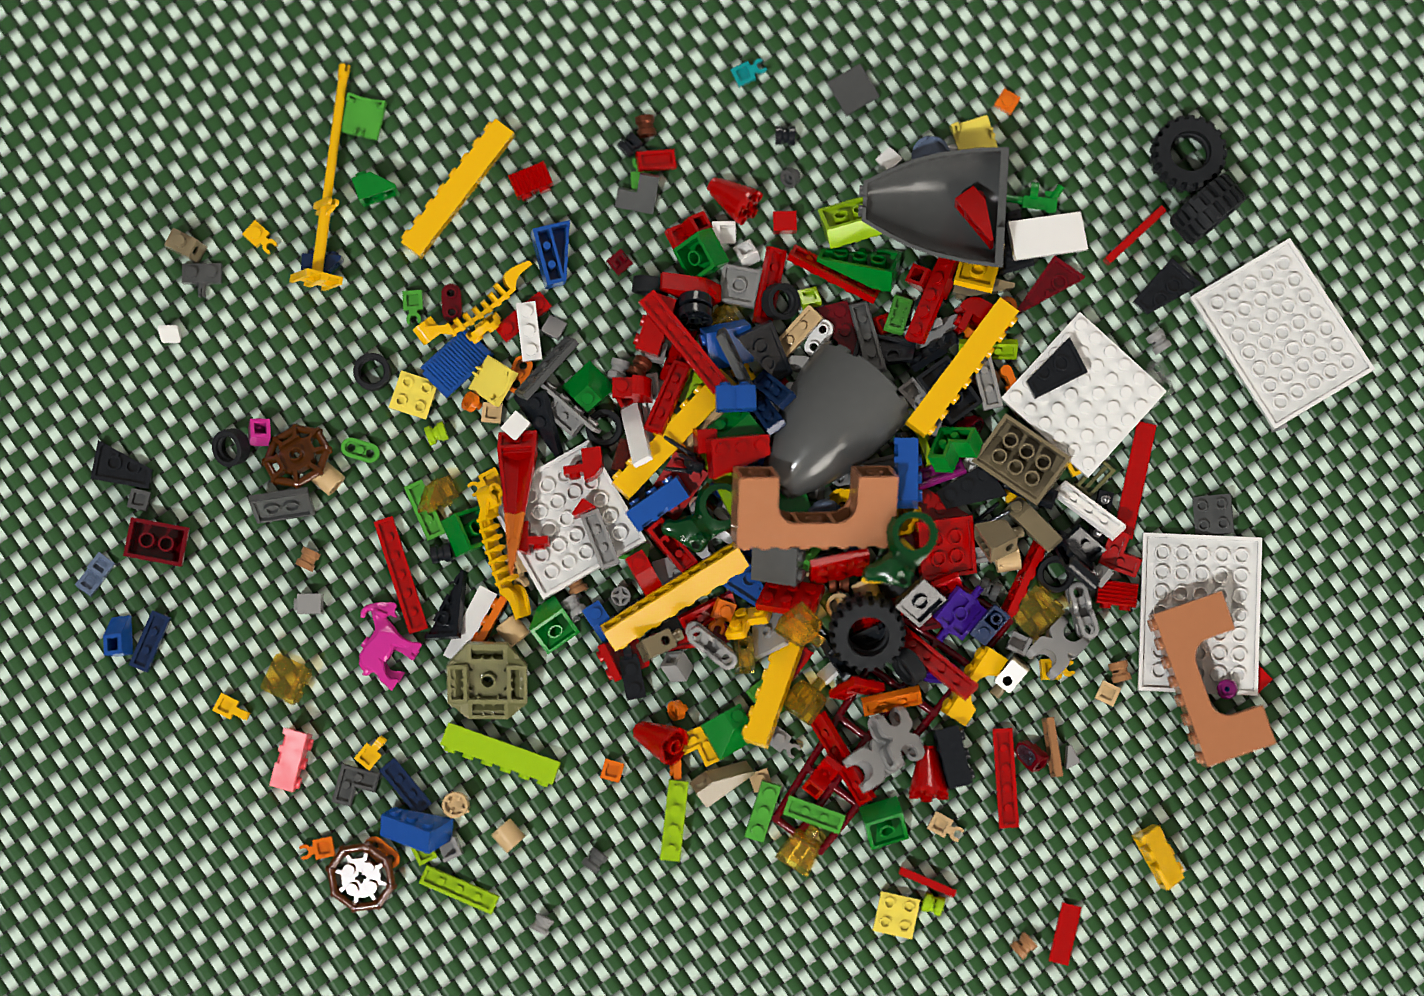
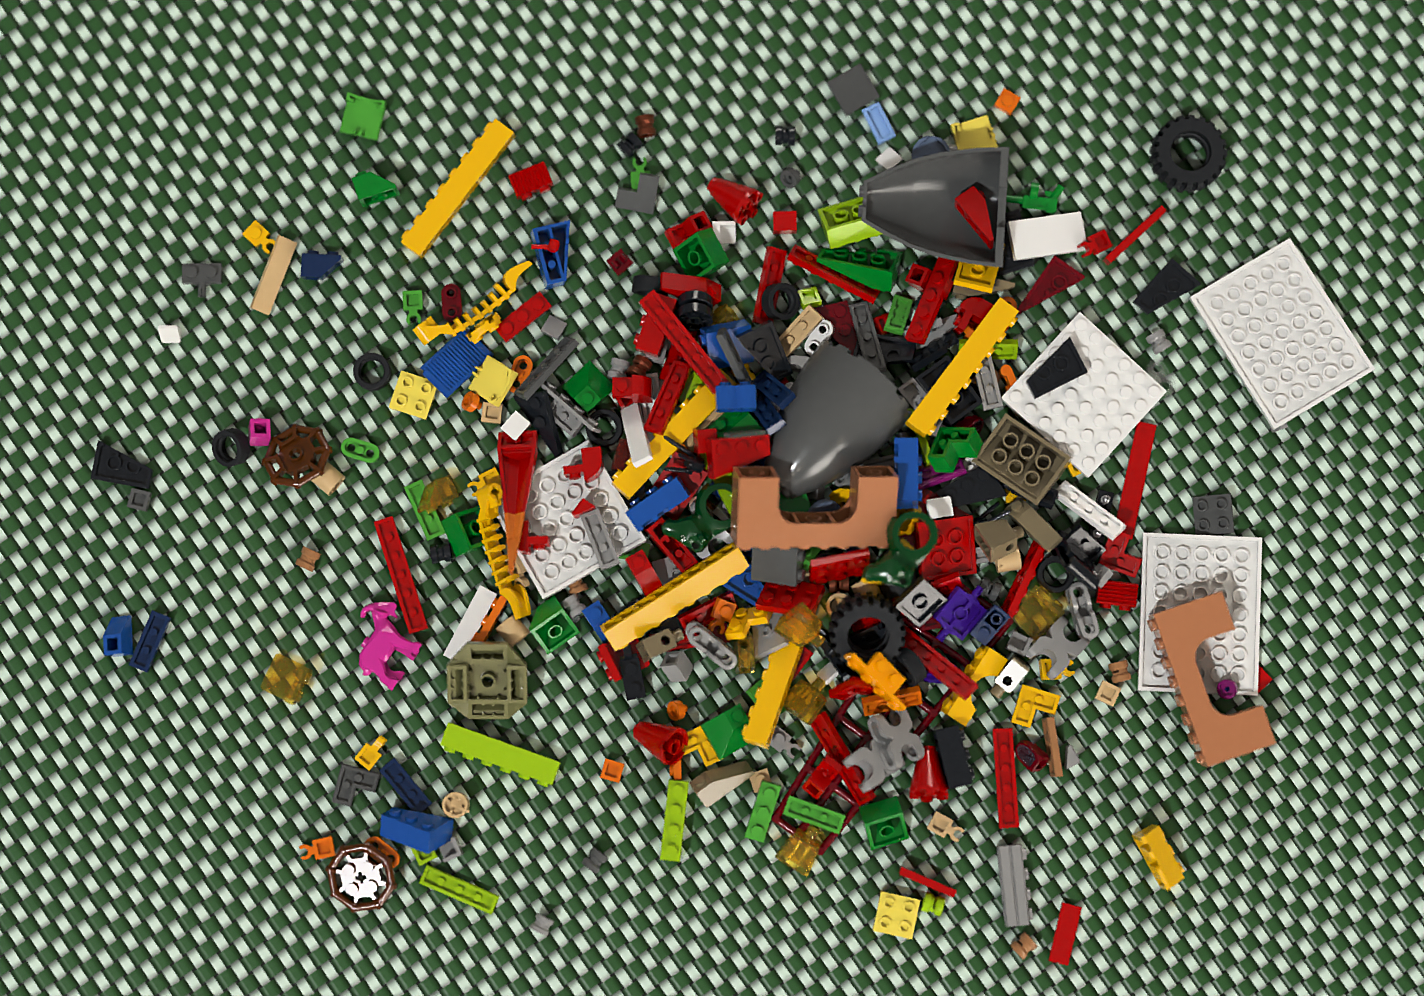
(95, 574): sand blue slope -> none
(156, 542): dark red brick -> none
(185, 245): dark tan torso -> none
(228, 707): yellow plate -> none
(273, 275): none -> tan tile
(282, 505): dark grey tile -> none
(291, 760): coral wedge -> none
(309, 603): light grey brick -> none
(327, 205): yellow piece -> none
(437, 433): lime wheel -> none
(450, 615): black wing -> none
(508, 835): tan piece -> none
(529, 331): white plate -> none
(553, 246): none -> red hand
(619, 598): light grey wheel -> none
(656, 160): red tile -> none
(739, 285): light grey plate -> none
(744, 433): none -> clear piece
(745, 73): teal plate -> none
(747, 253): white slope -> none
(878, 123): none -> light blue tile
(881, 676): none -> light orange bracket
(939, 507): none -> white panel
(1013, 885): none -> light grey brick
(1031, 700): none -> yellow plate
(1083, 490): olive tile -> none
(1096, 243): none -> red plate
(1207, 209): black tyre -> none

